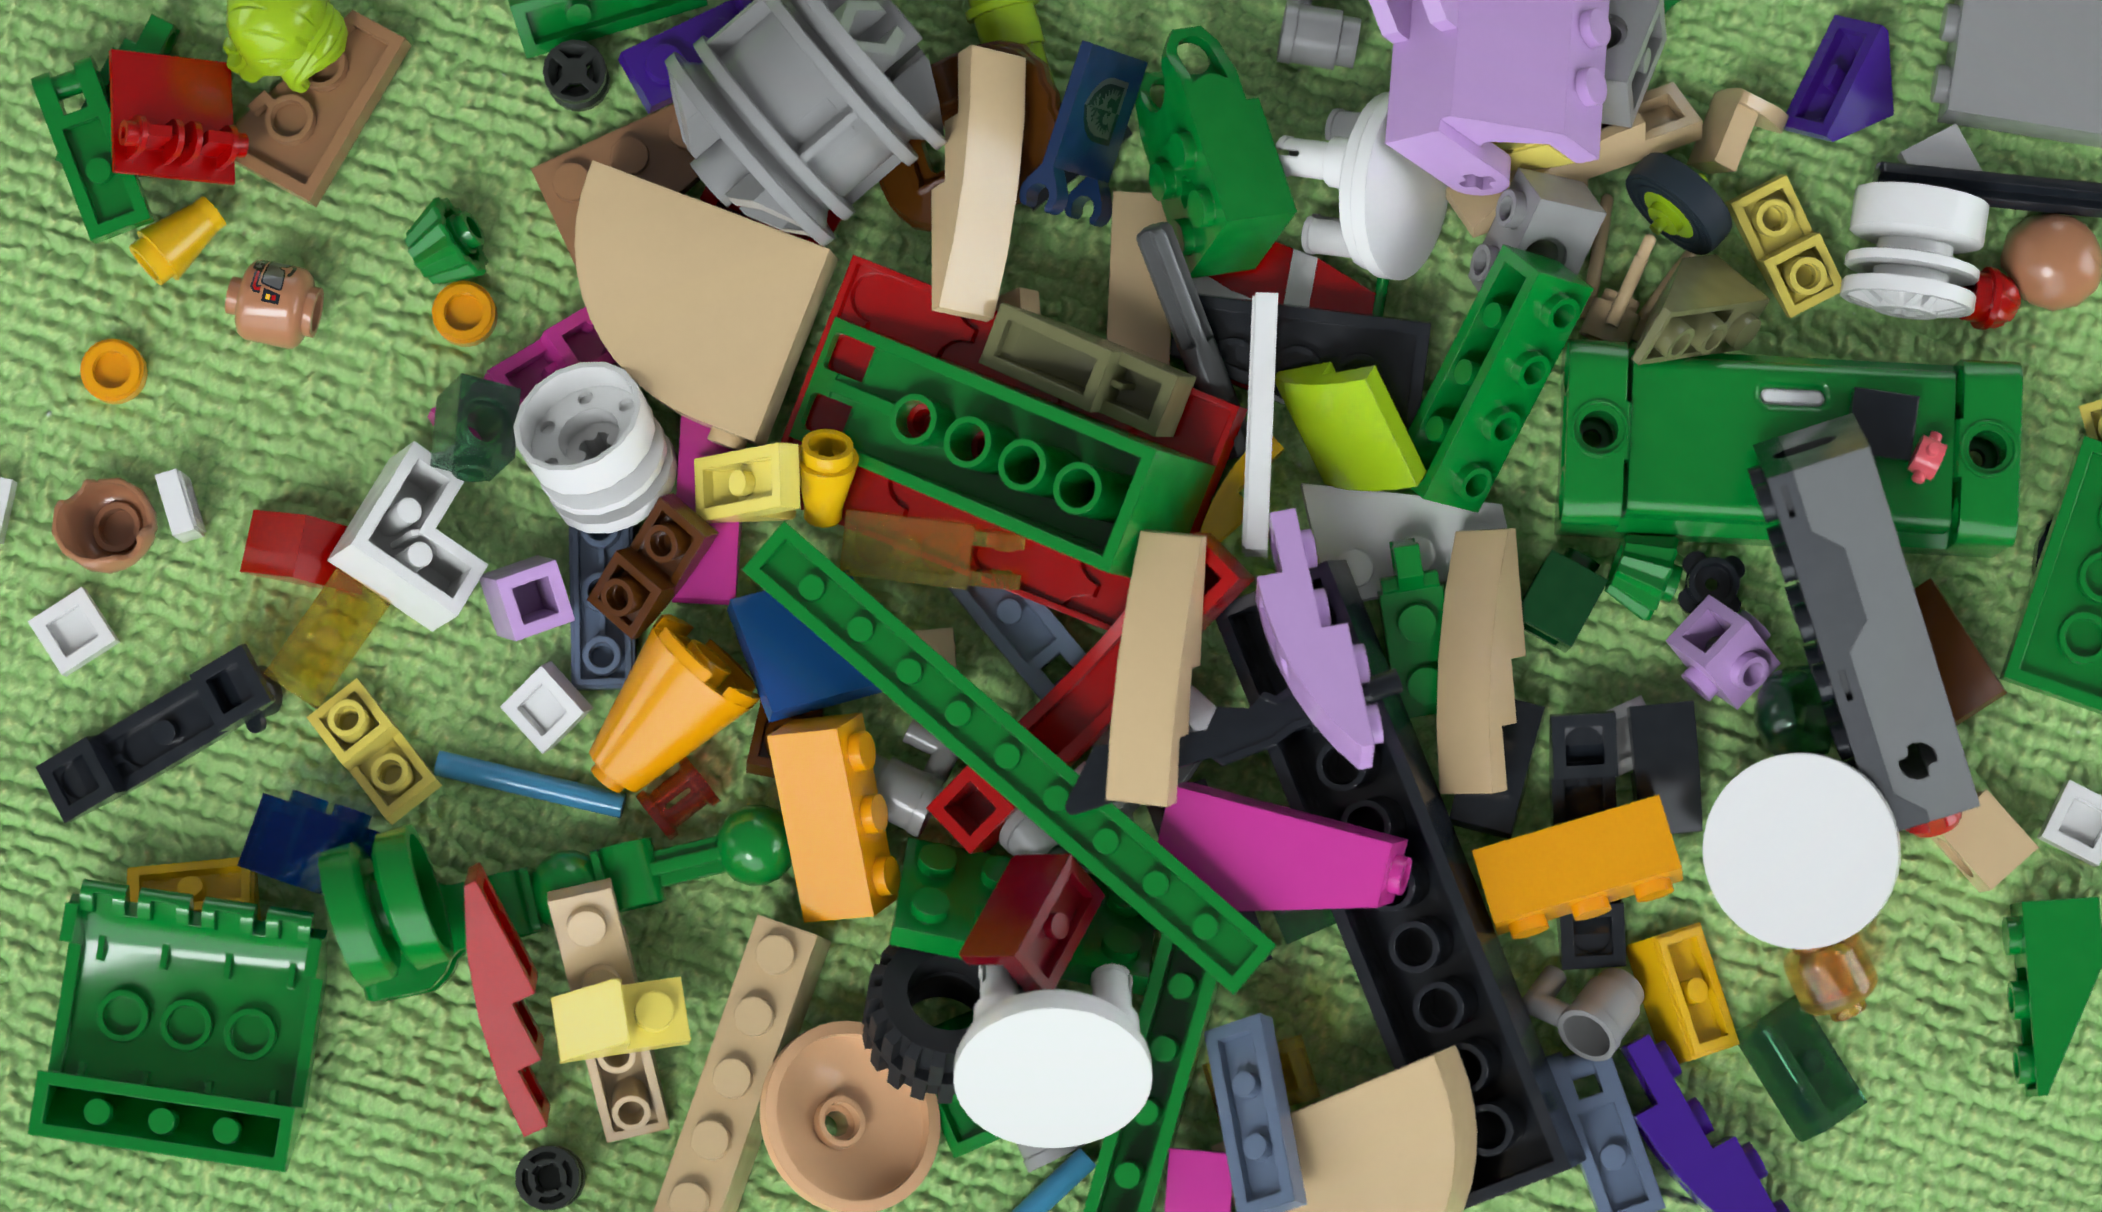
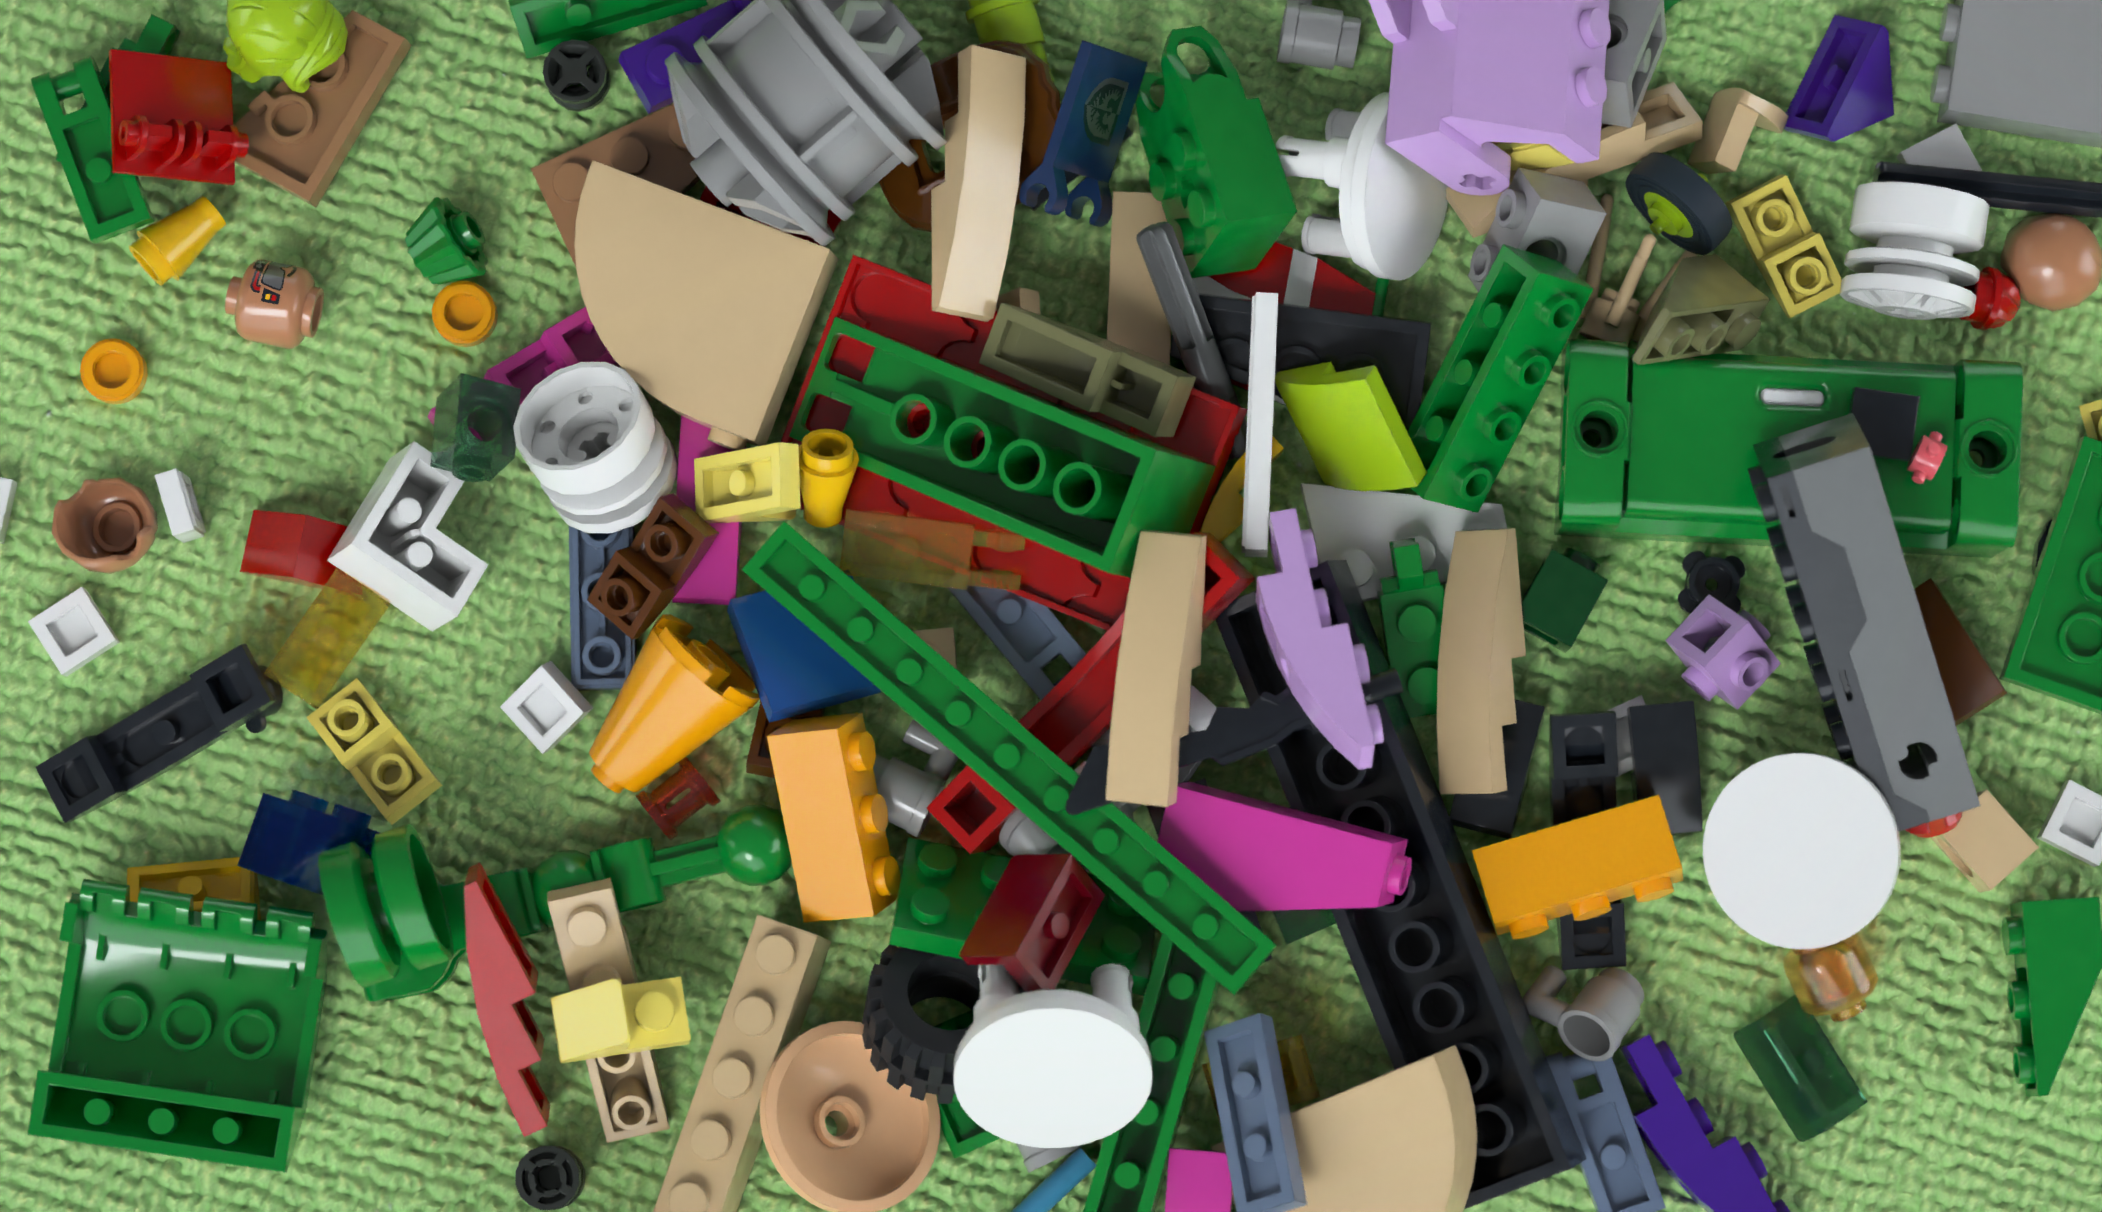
(526, 598): lavender brick -> none
(530, 784): dark azure bar -> none
(1644, 573): green piece -> none
(1683, 993): yellow slope -> none
(1791, 713): clear green hair -> none

